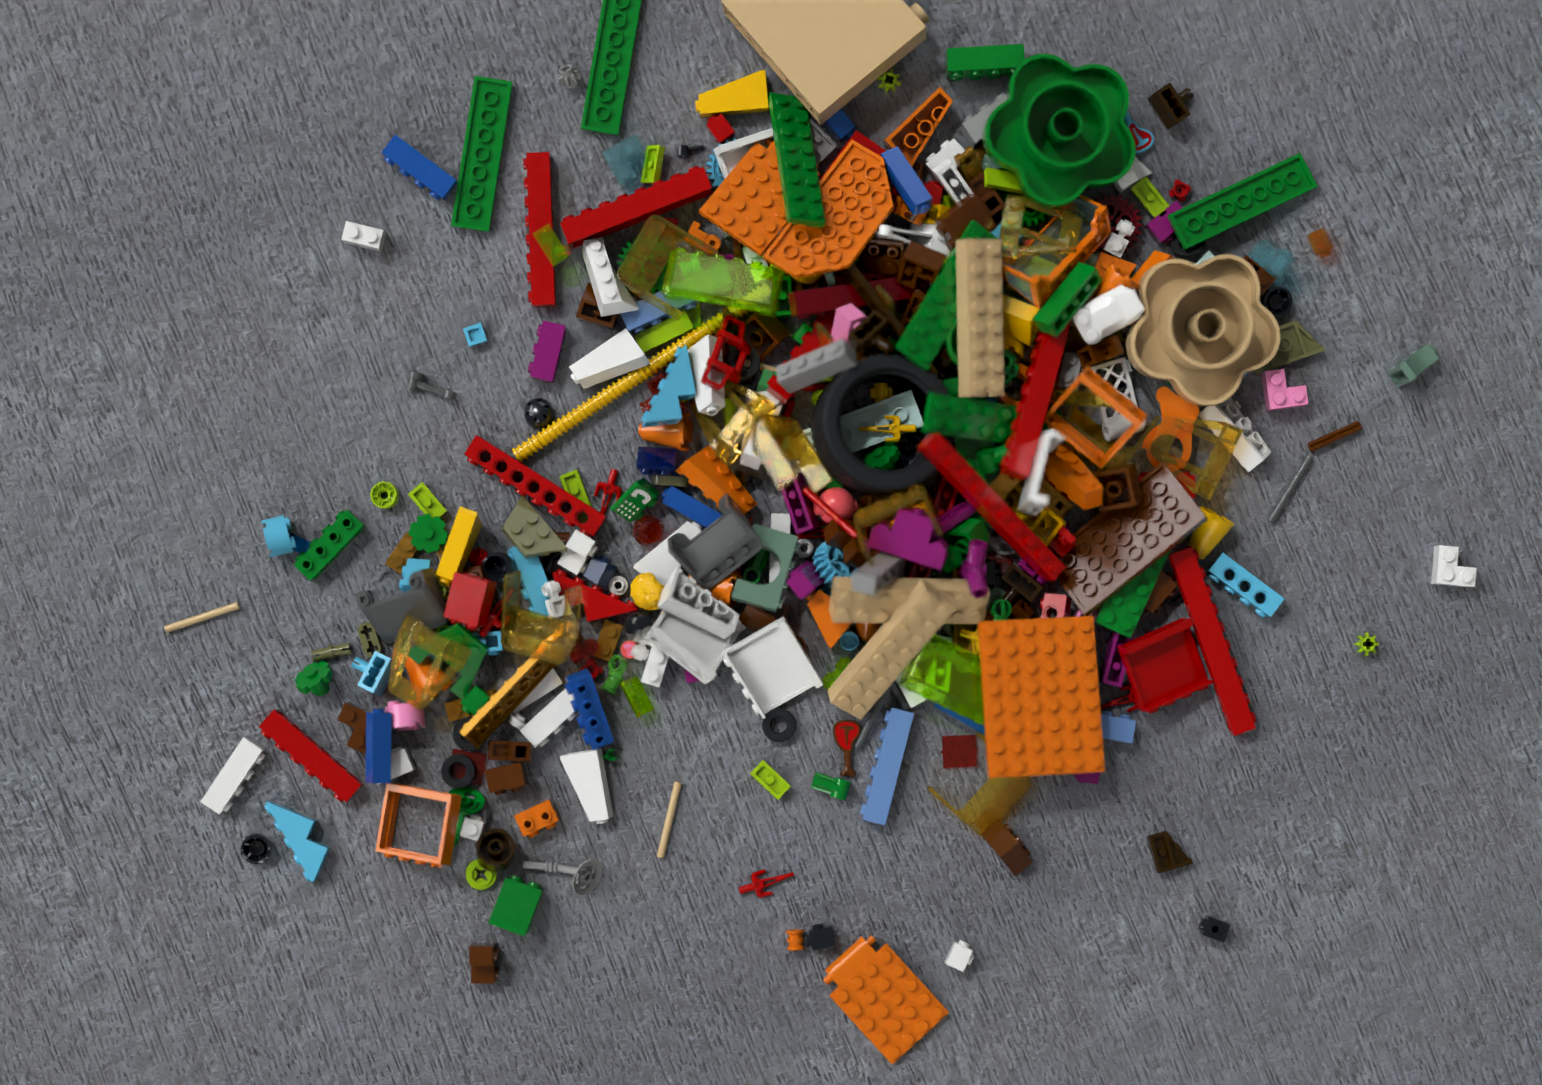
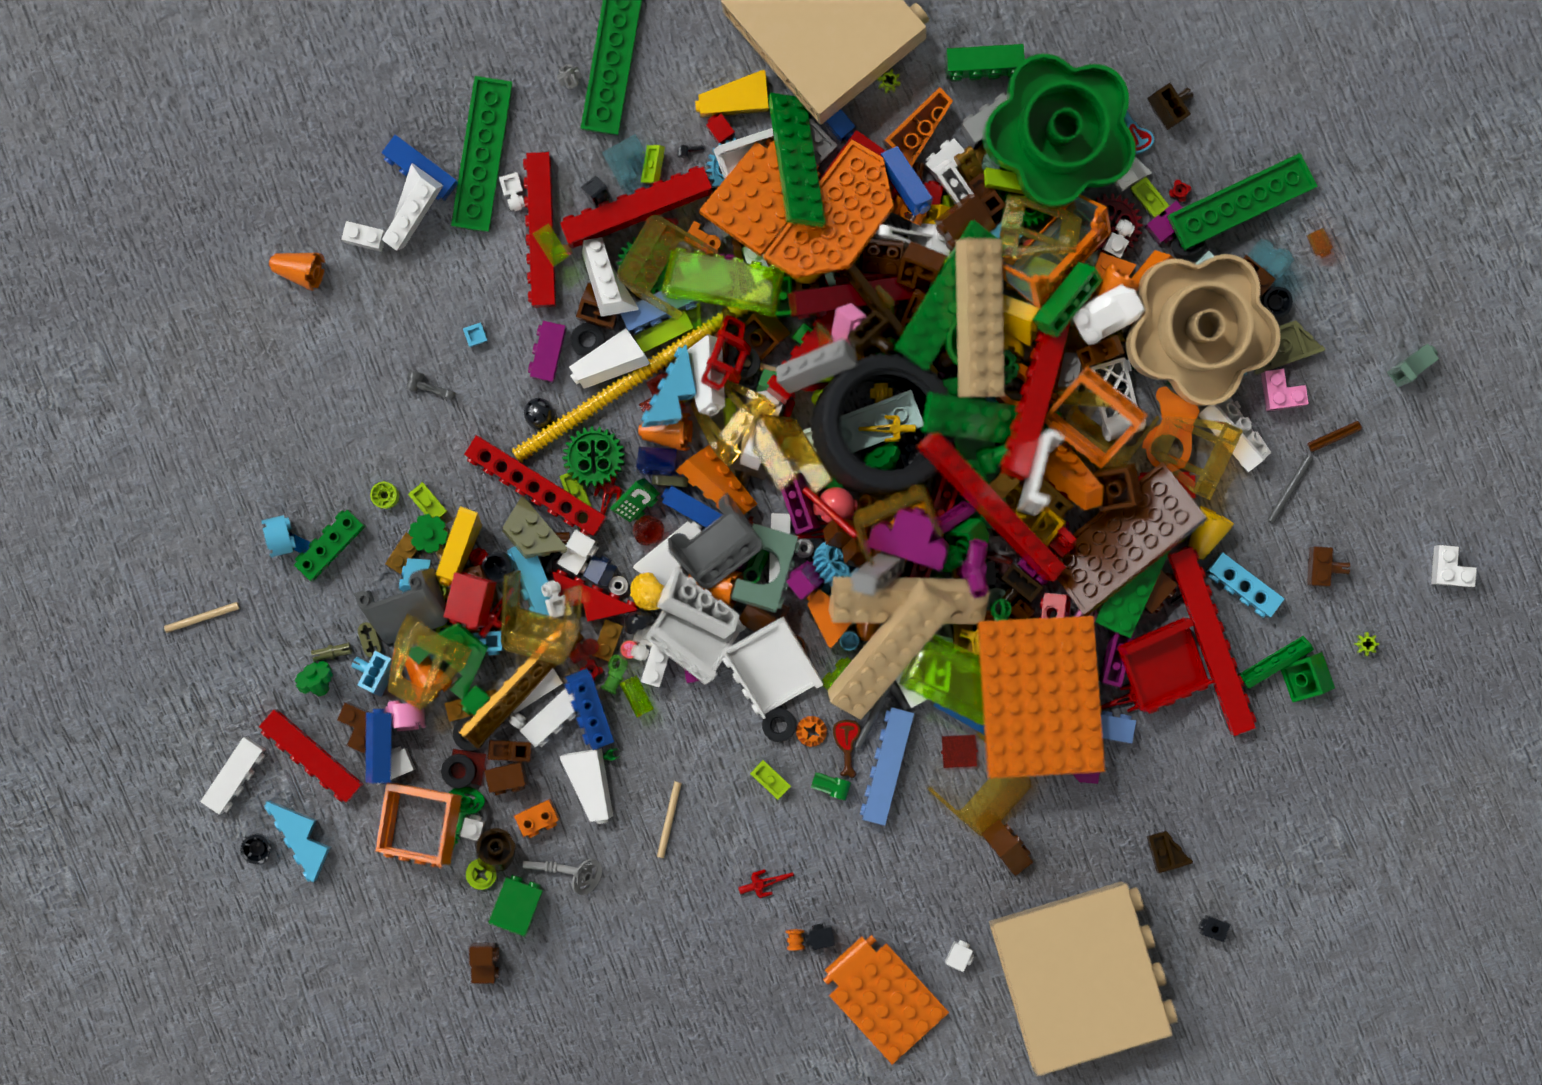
(299, 268): none -> orange cone
(414, 202): none -> white wedge
(511, 186): none -> white plate
(576, 458): none -> green gear
(585, 328): none -> black tyre
(596, 191): none -> black slope
(808, 722): none -> orange gear
(1082, 977): none -> tan brick
(1276, 662): none -> green tile
(1307, 677): none -> green slope
(1322, 566): none -> reddish brown brick

